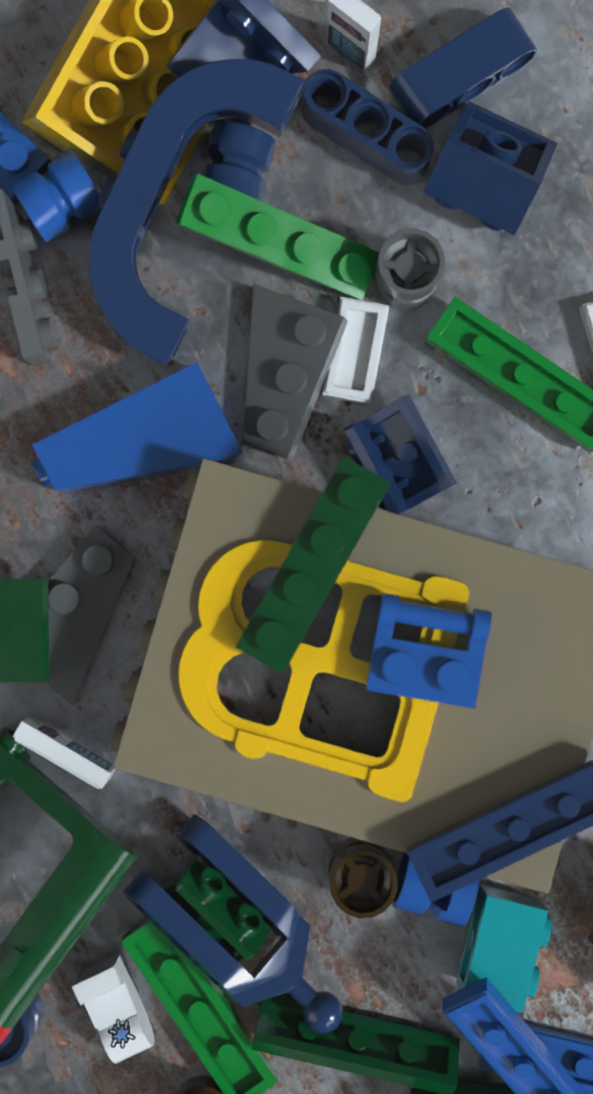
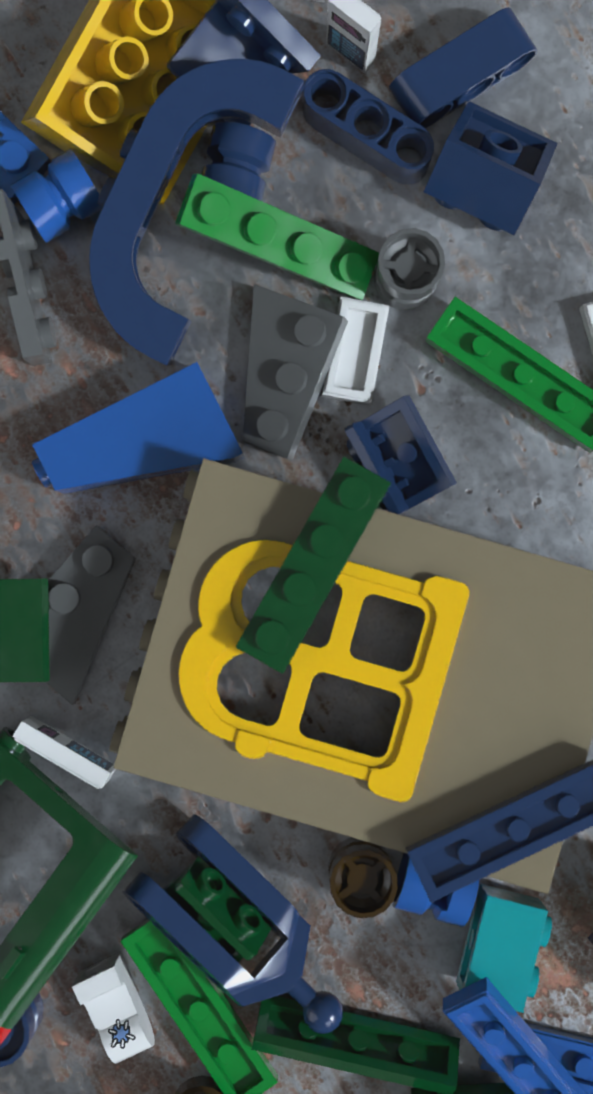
(427, 669): blue plate -> none

